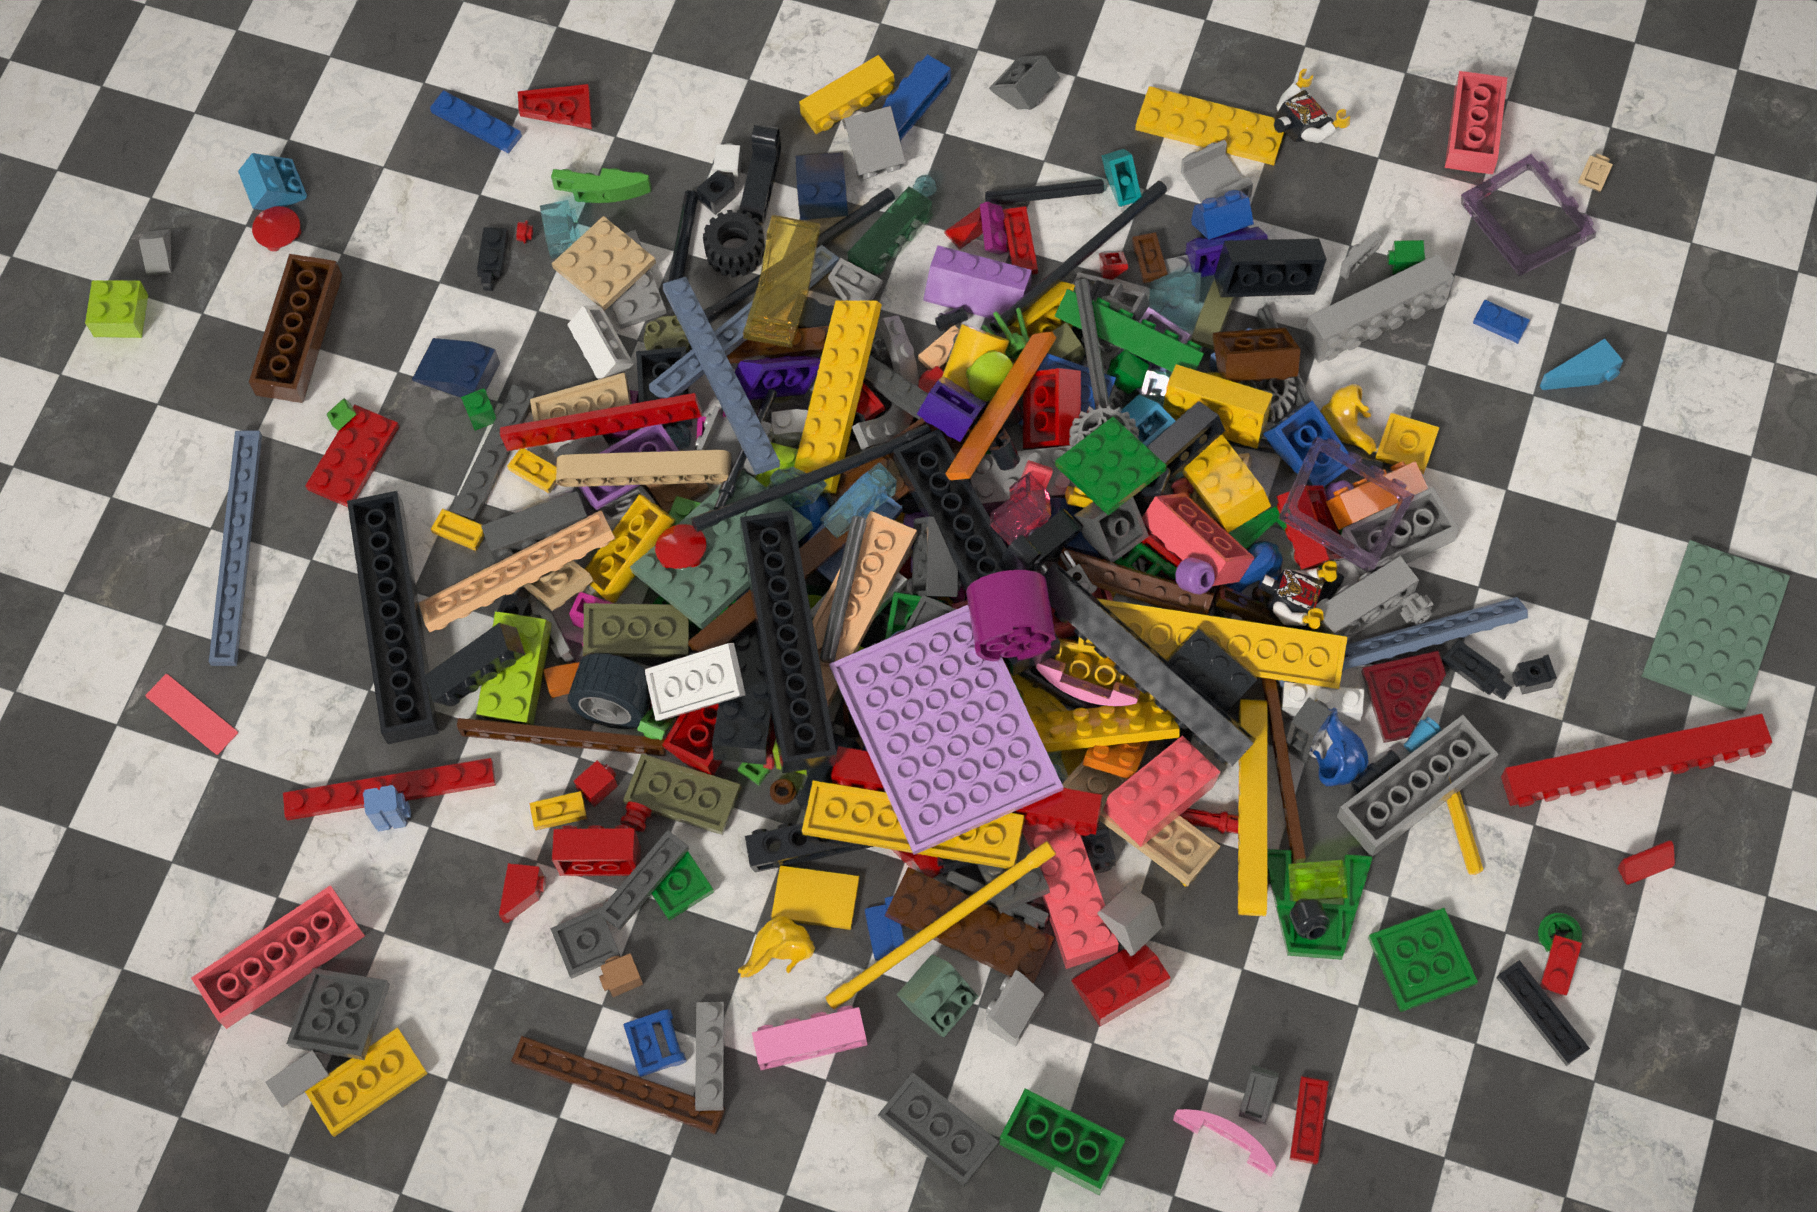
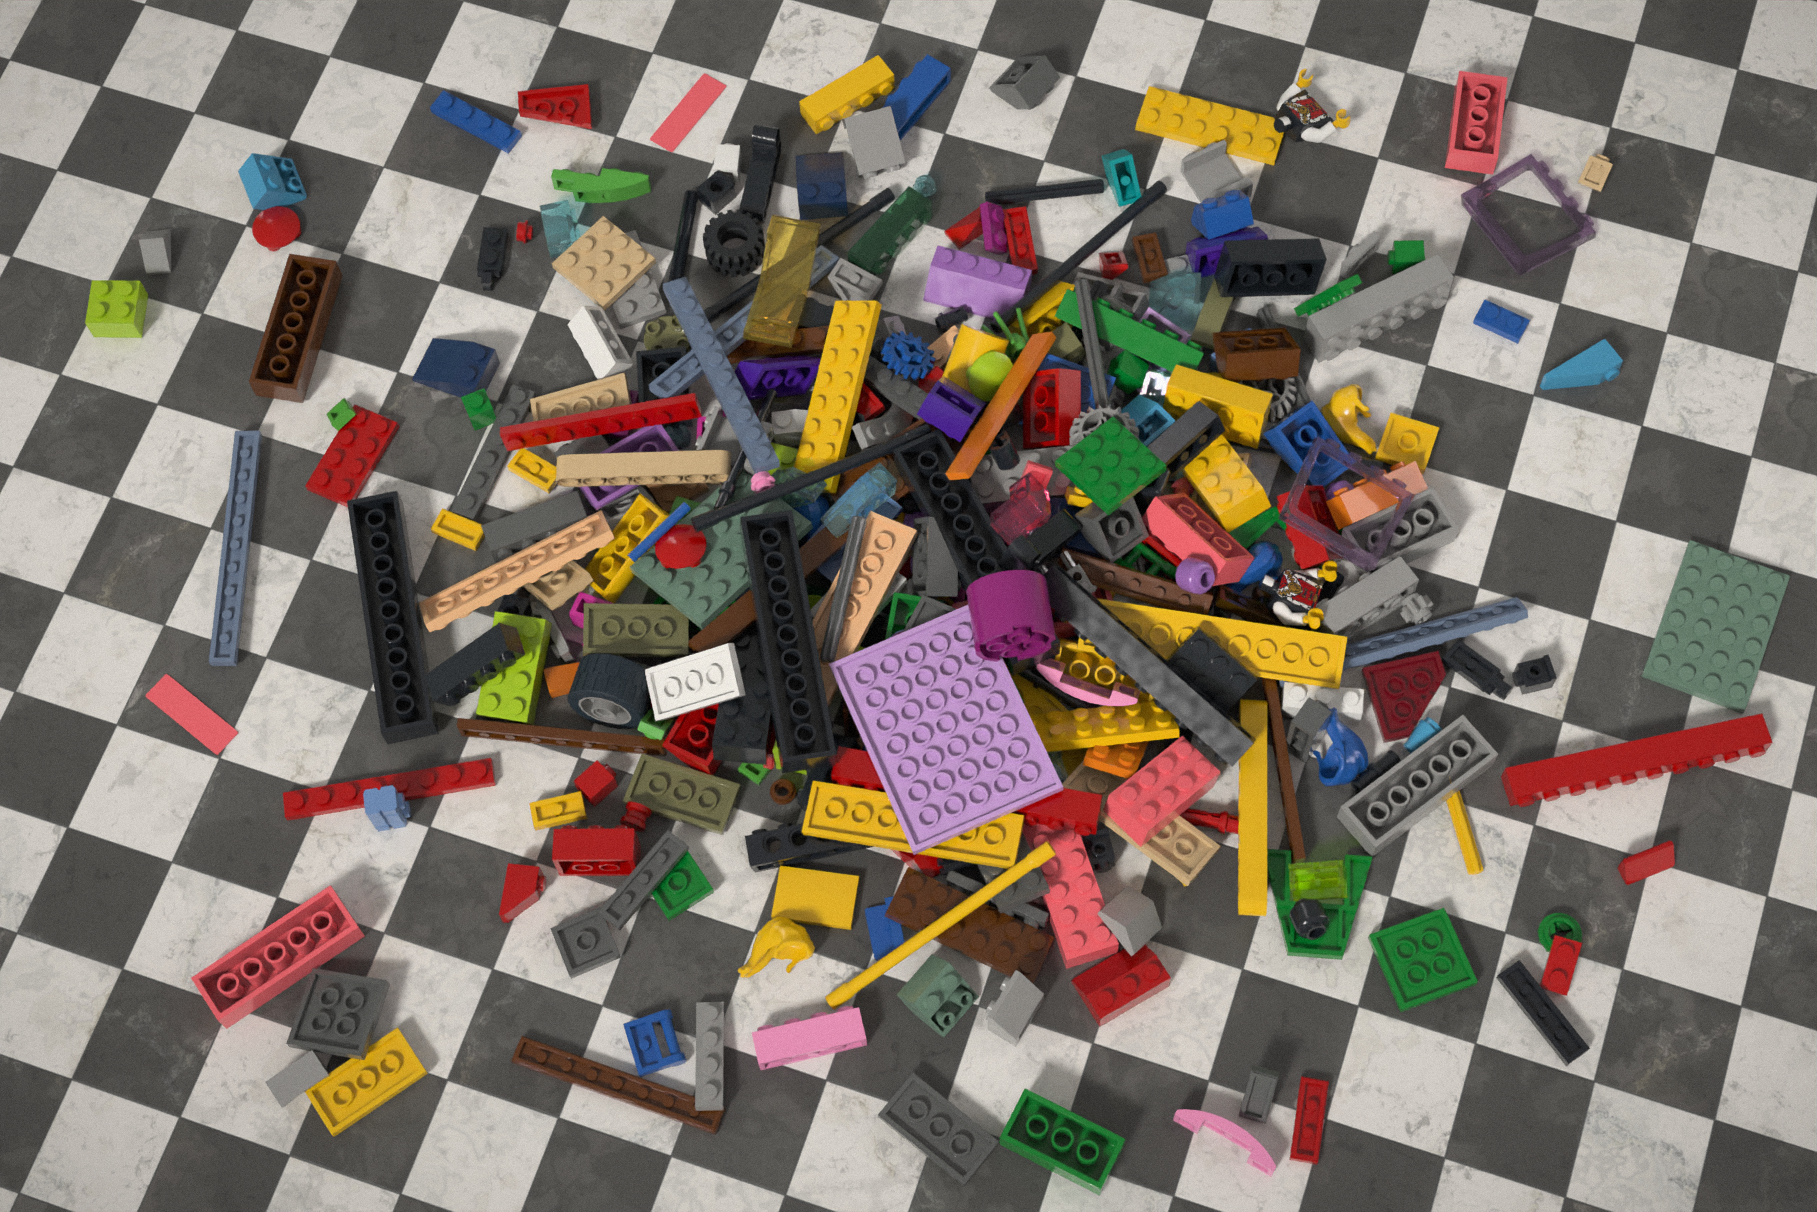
(620, 975): medium nougat brick -> none
(656, 534): none -> blue bar
(688, 112): none -> coral sticker
(762, 481): none -> bright pink plate
(908, 355): none -> blue gear
(1329, 296): none -> green plate

